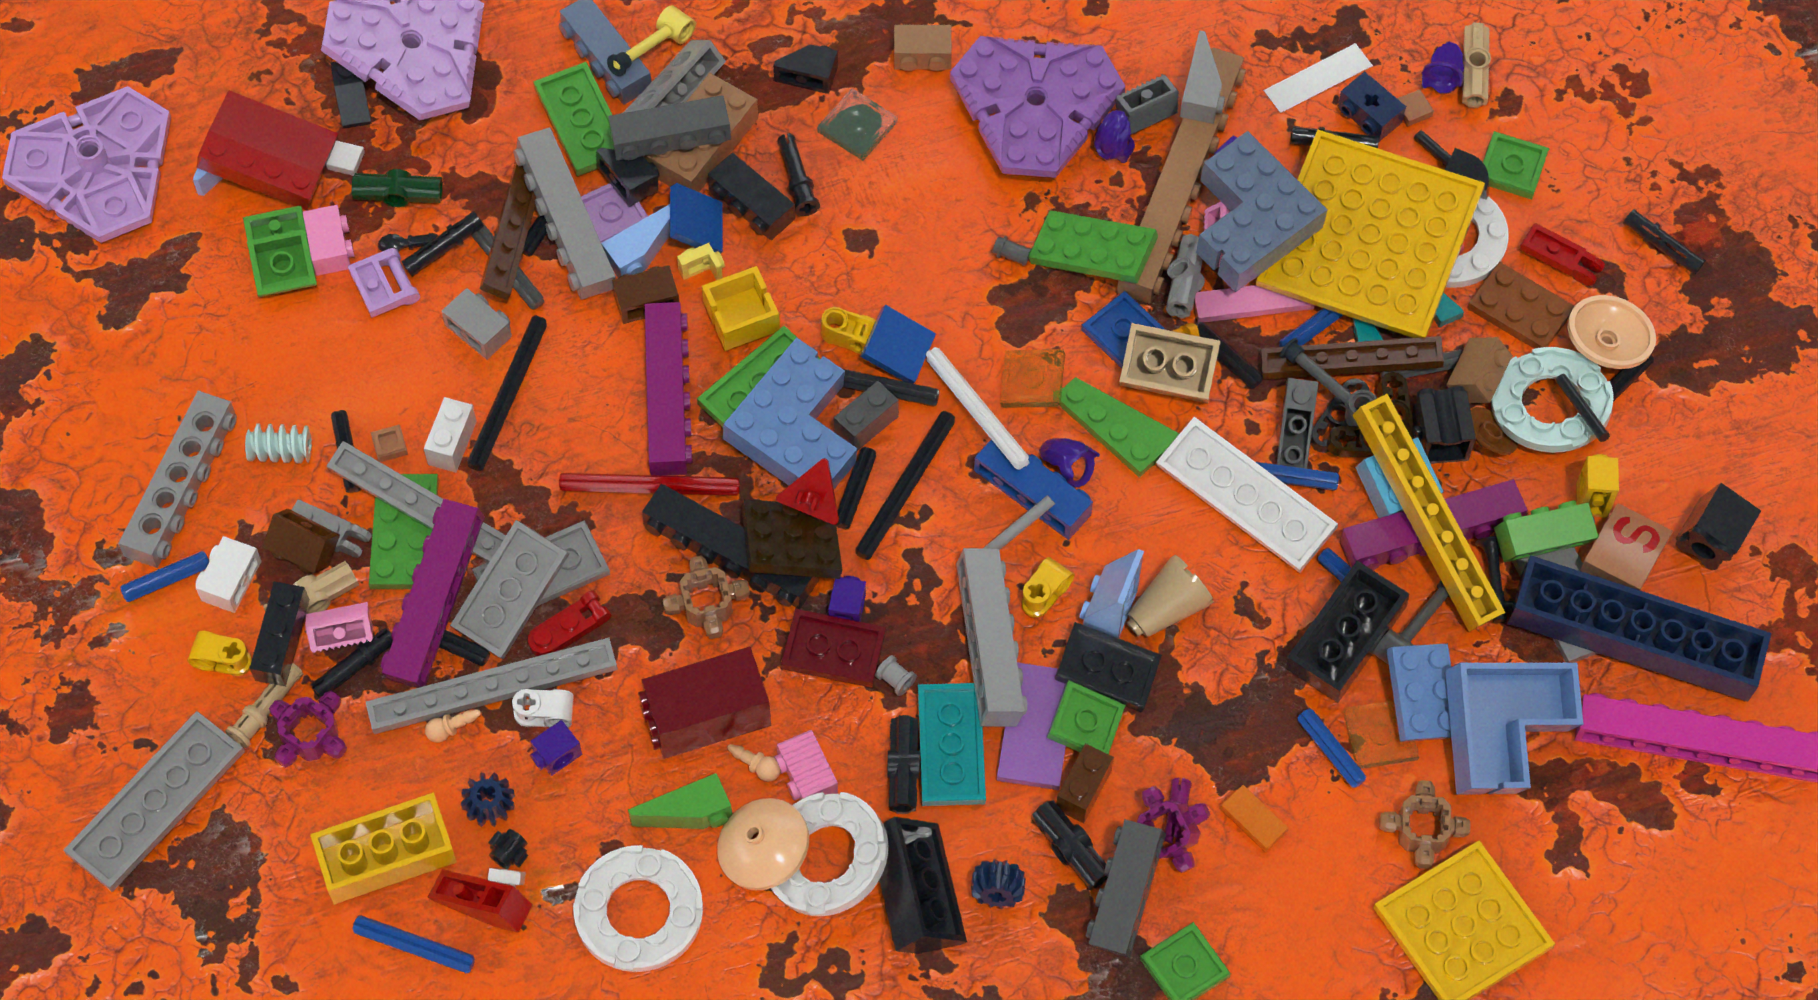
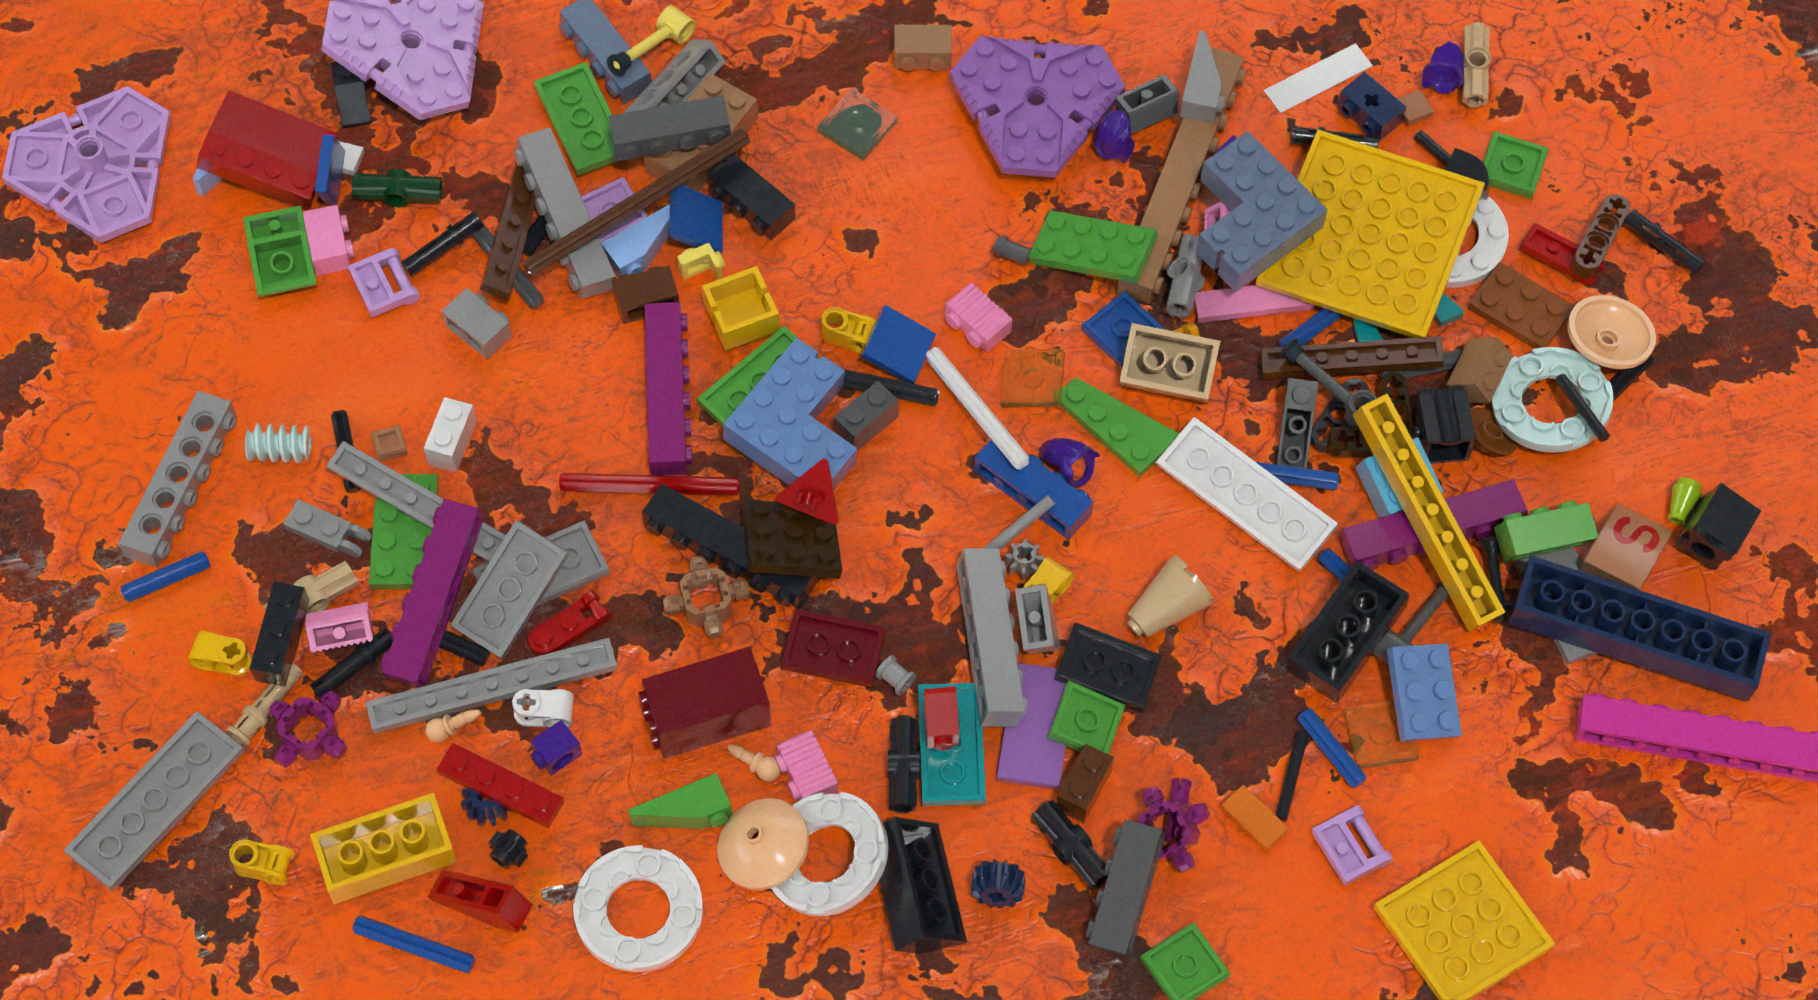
(228, 574): white brick -> none
(267, 864): none -> yellow piece
(300, 541): reddish brown brick -> none
(330, 170): none -> blue tile
(395, 241): black piece -> none
(500, 785): none -> red plate
(506, 876): white plate -> none
(507, 393): black axle -> none
(630, 178): black slope -> none
(636, 202): none -> reddish brown axle
(800, 185): black pin -> none
(808, 68): black slope -> none
(848, 598): dark purple brick -> none
(855, 487): black axle -> none
(905, 485): black axle -> none
(941, 718): none -> red slope
(978, 318): none -> bright pink brick
(1023, 551): none -> light grey gear
(1037, 620): none -> light grey slope
(1113, 594): light blue slope -> none
(1232, 358): black axle -> none
(1291, 776): none -> black bar
(1344, 851): none -> lavender plate
(1424, 802): medium nougat piece -> none
(1494, 710): medium blue piece -> none
(1598, 484): yellow brick -> none
(1600, 235): none -> reddish brown beam
(1683, 499): none -> lime cone

